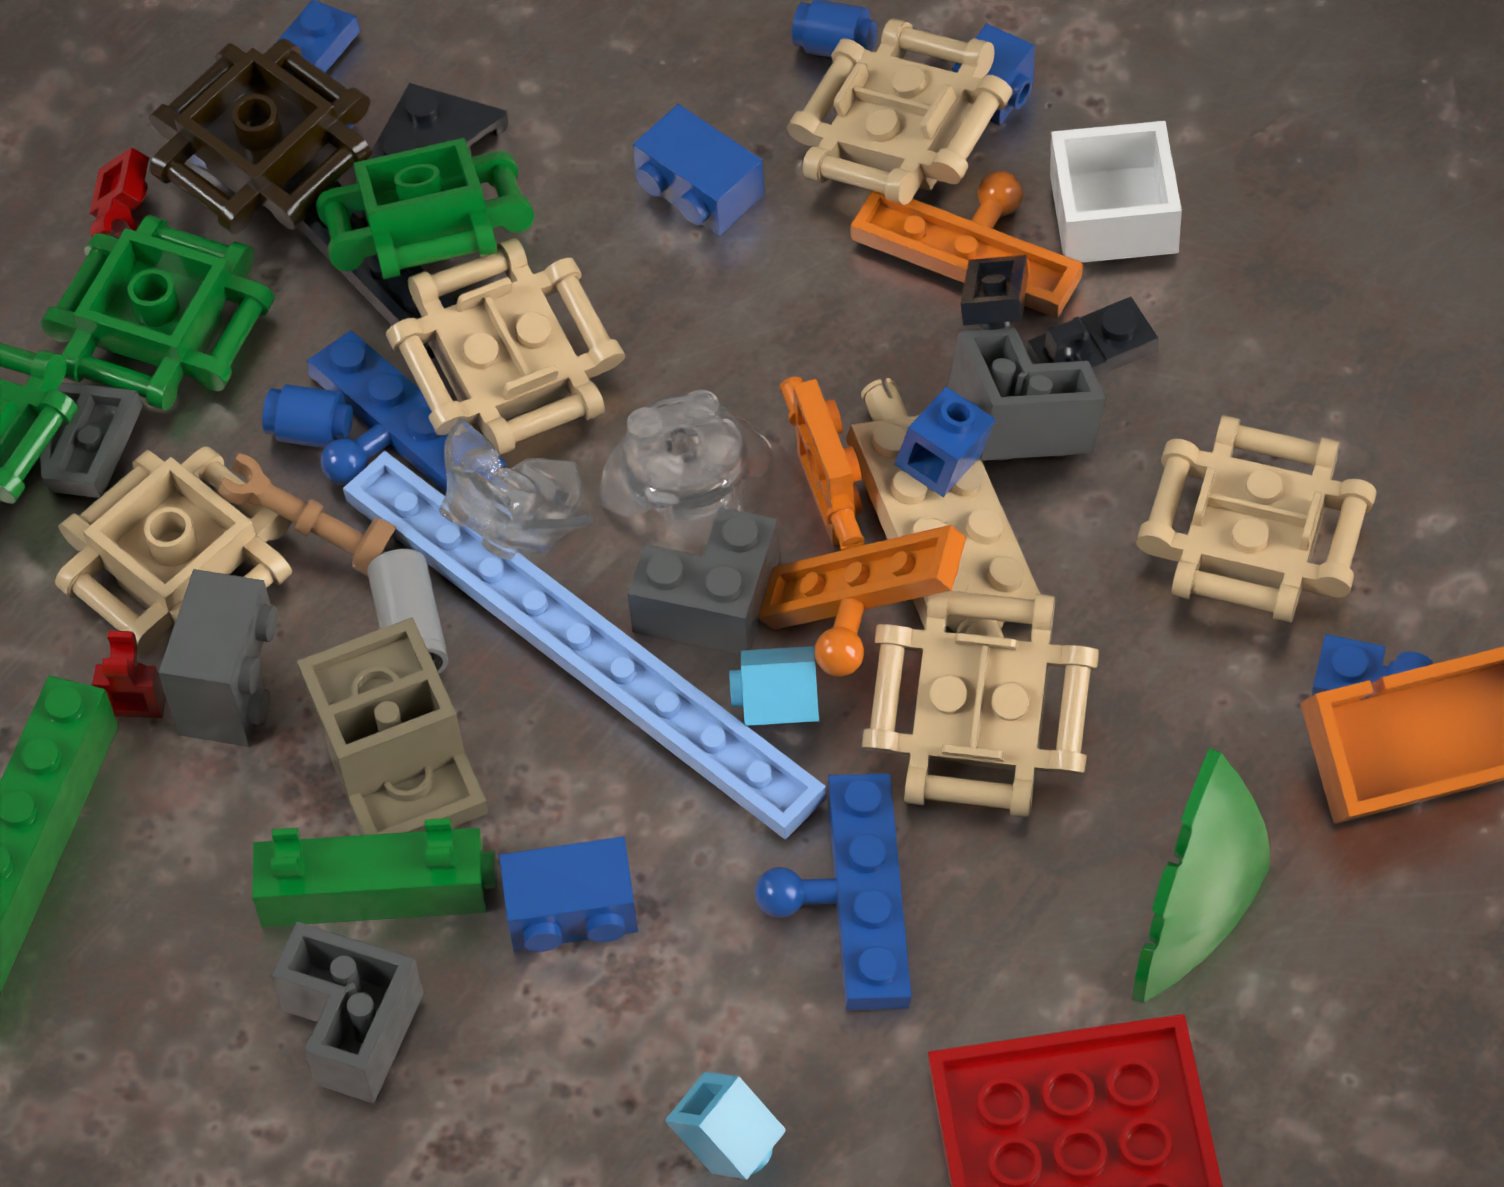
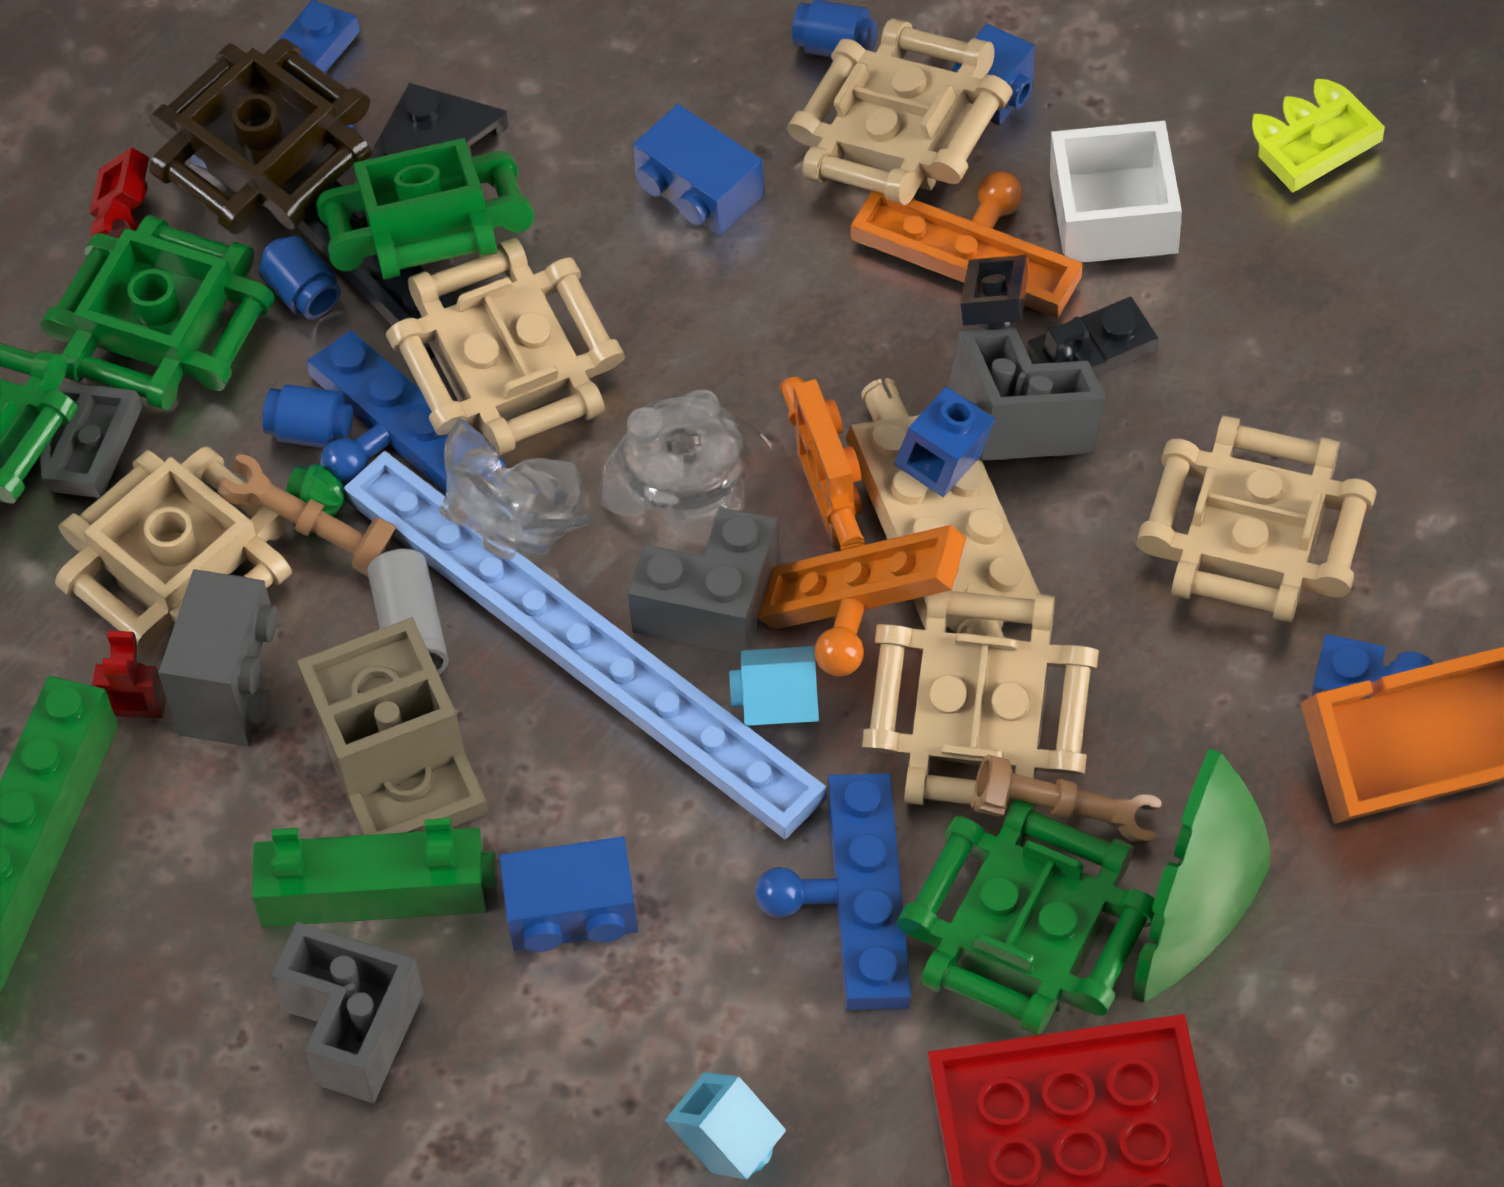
(299, 277): none -> blue brick
(318, 485): none -> green plate
(997, 784): none -> medium nougat piece
(1028, 918): none -> green brick
(1315, 136): none -> neon yellow plate

